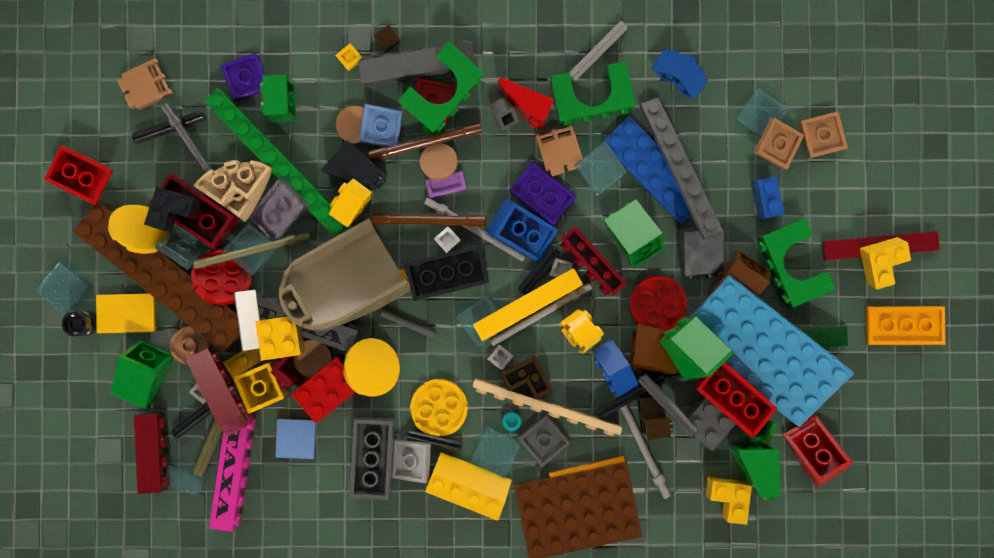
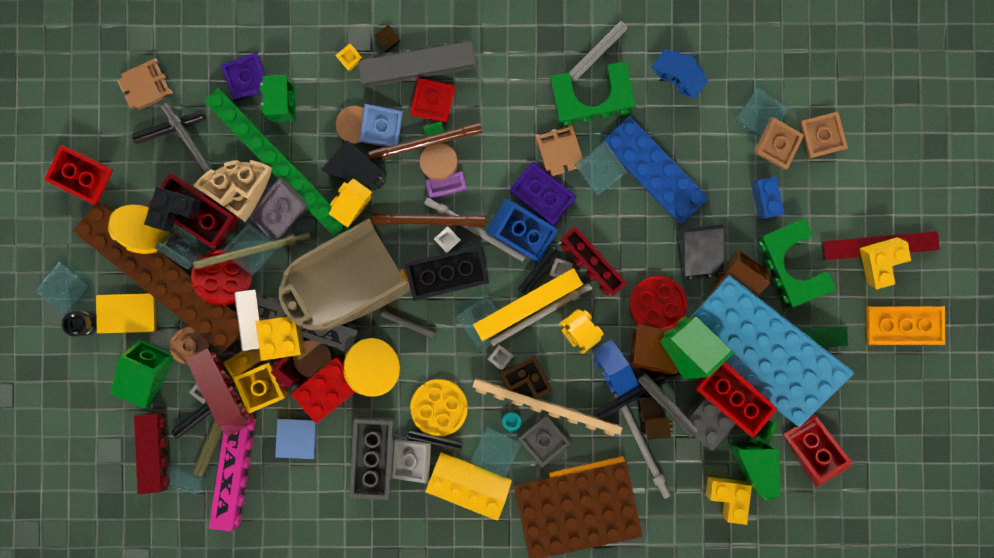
(467, 76): green arch -> none
(504, 113): dark grey brick -> none
(529, 104): red slope -> none
(635, 233): slope -> none
(681, 169): dark grey plate -> none

